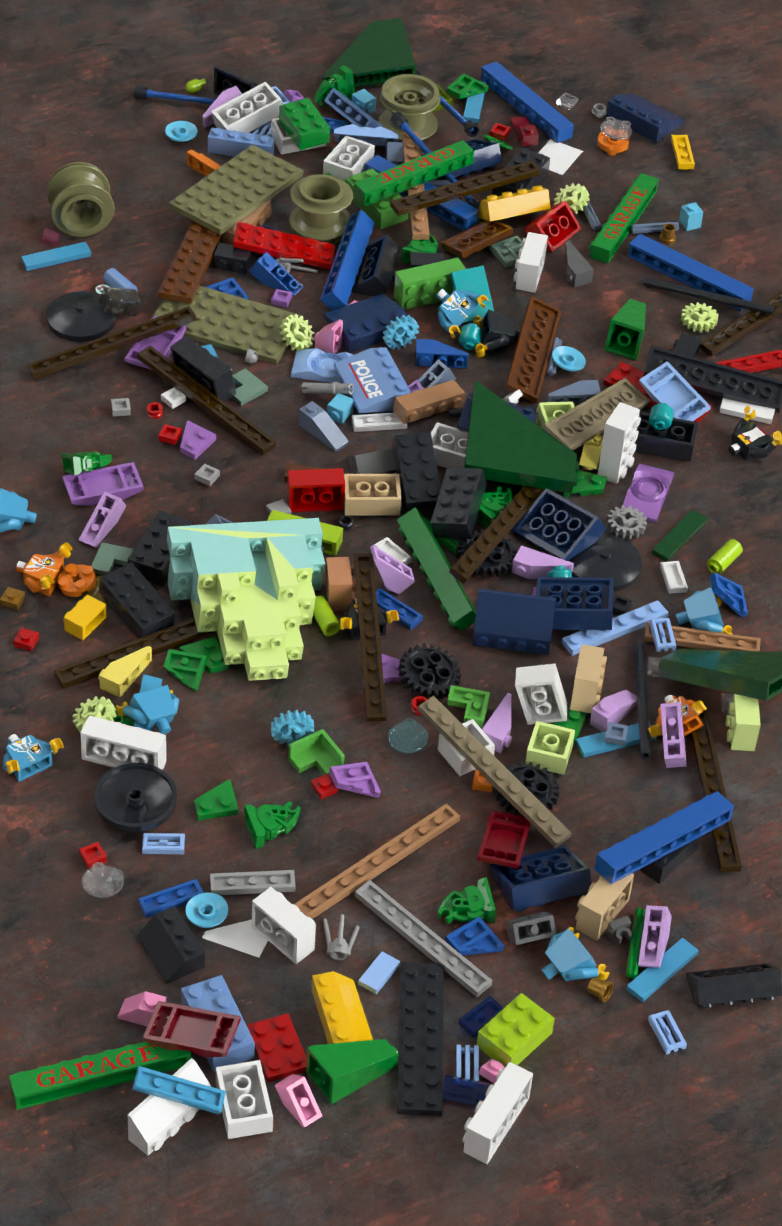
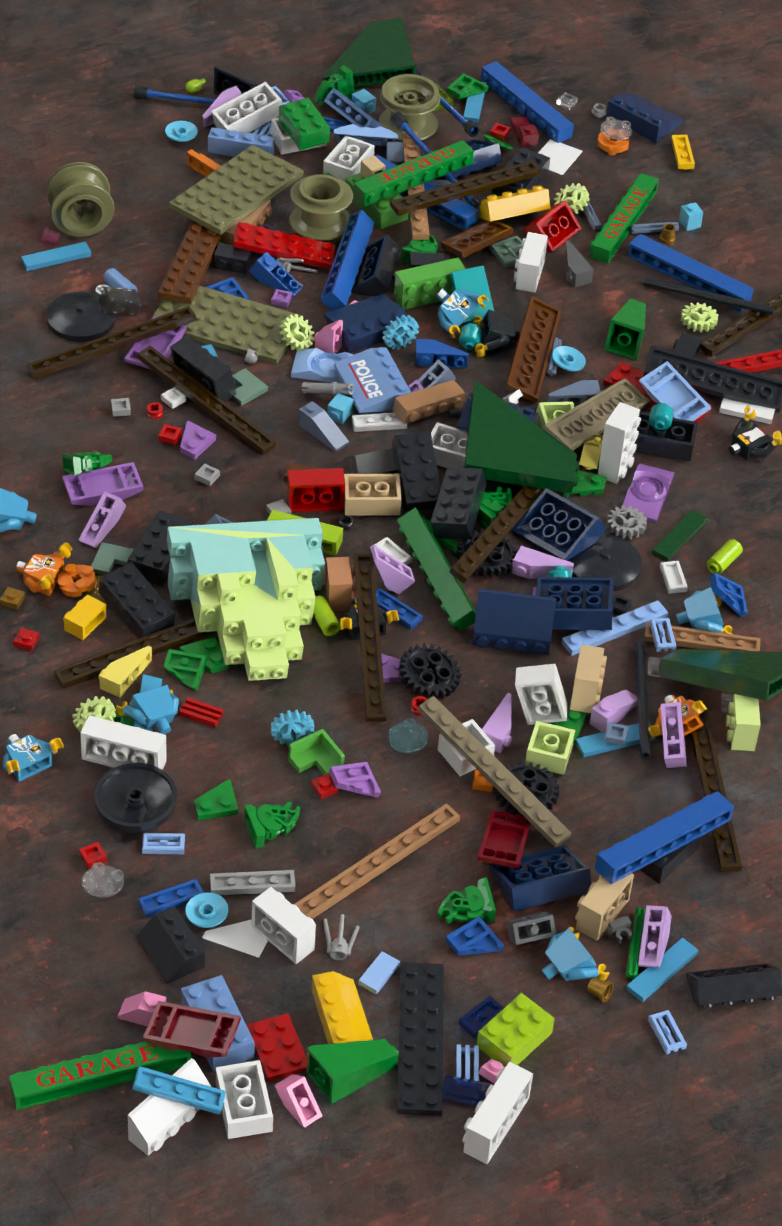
(203, 710): none -> red tile
(371, 166): none -> tan brick
(423, 938): light grey plate -> none
(473, 700): bright green panel -> none

